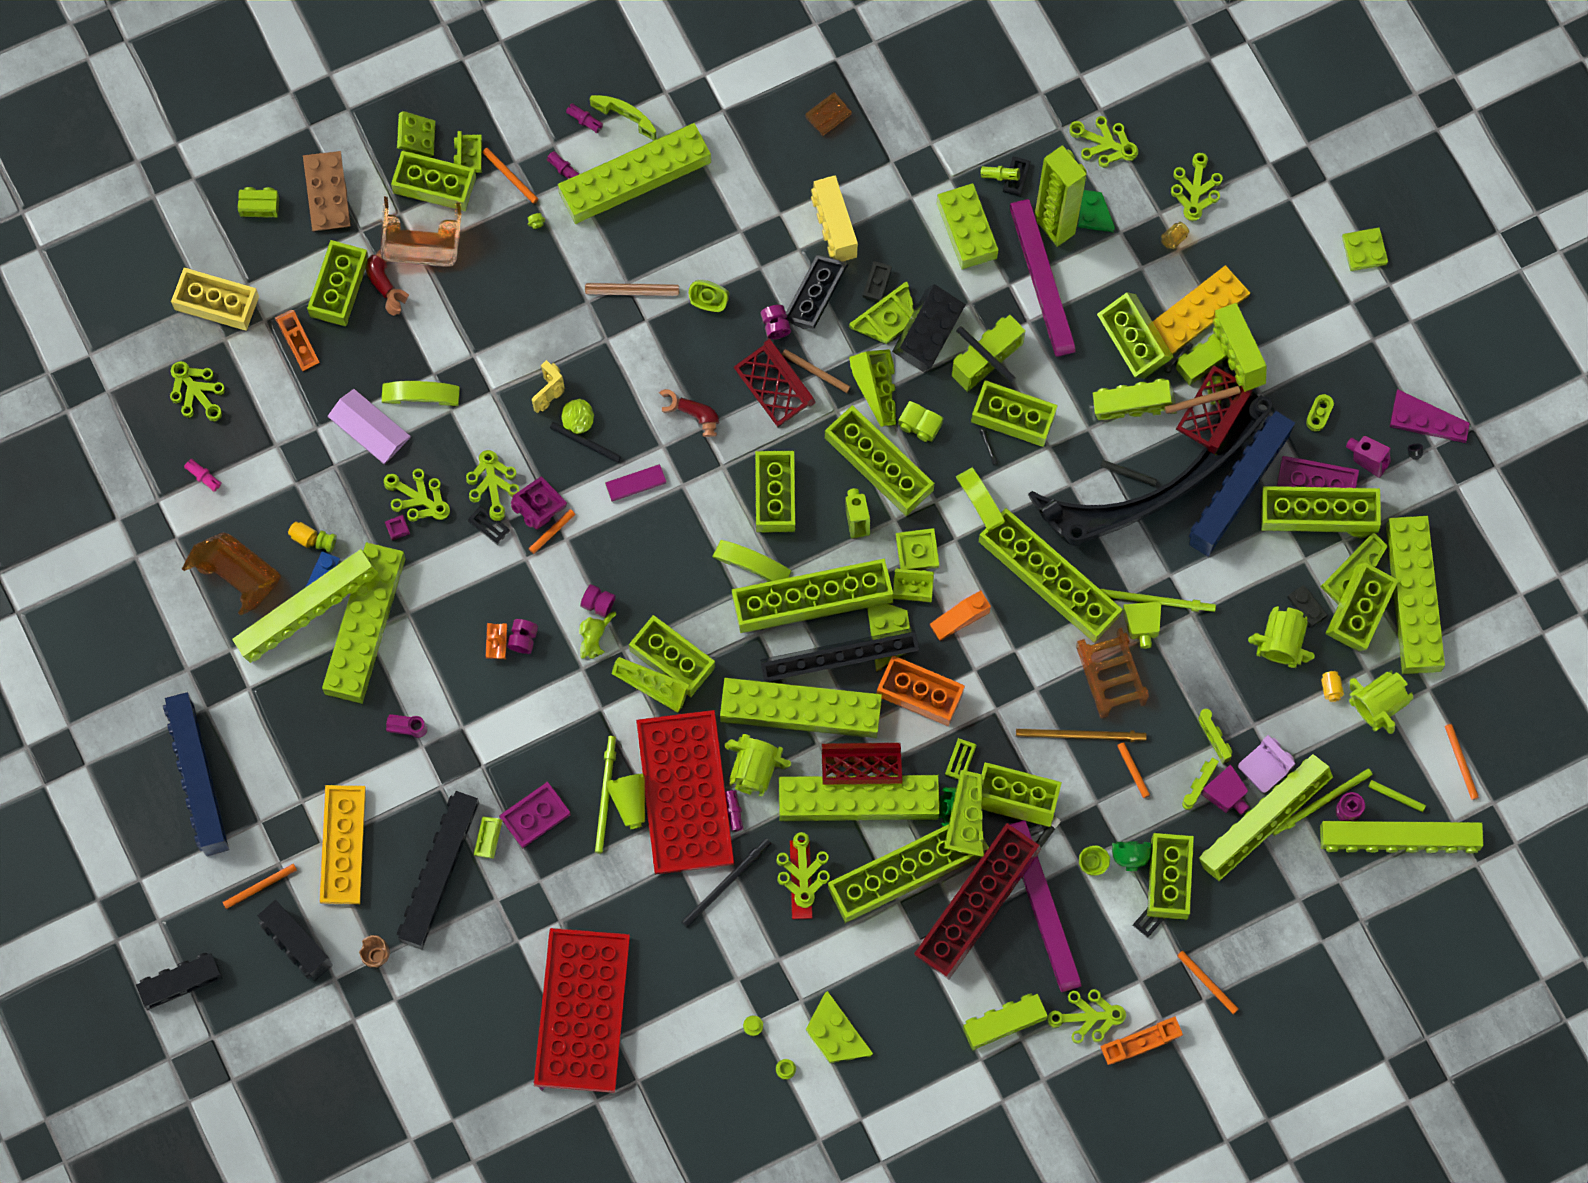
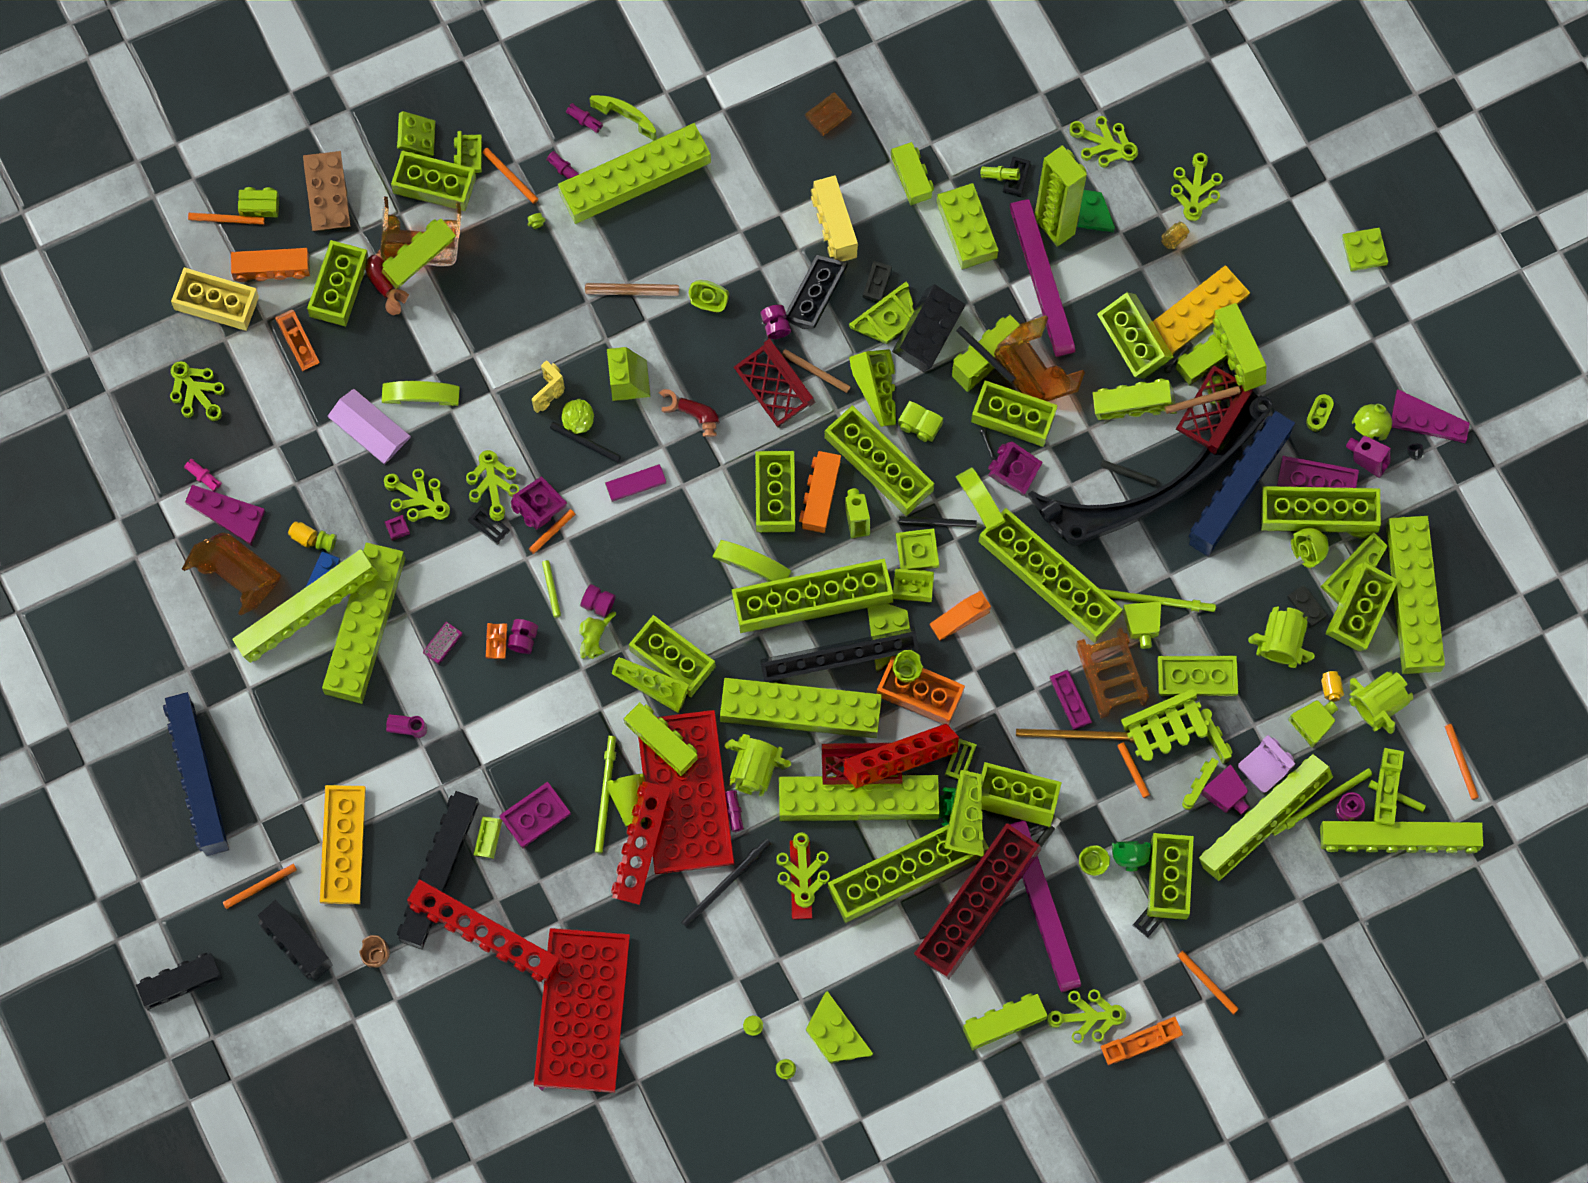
(226, 218): none -> orange bar
(232, 514): none -> magenta wing
(270, 264): none -> orange brick
(418, 253): none -> lime brick
(424, 892): none -> red brick
(442, 643): none -> tile
(551, 588): none -> lime bar
(627, 374): none -> lime slope
(644, 854): none -> red brick
(660, 738): none -> lime brick
(821, 491): none -> orange brick
(901, 755): none -> red brick
(907, 666): none -> lime hair
(912, 173): none -> lime brick
(937, 522): none -> black bar
(1014, 467): none -> magenta plate
(1030, 372): none -> clear orange windscreen
(1070, 700): none -> magenta tile
(1152, 714): none -> lime fence
(1204, 673): none -> lime plate
(1310, 546): none -> lime cylinder
(1314, 721): none -> lime torso
(1373, 421): none -> lime cylinder
(1388, 786): none -> lime slope

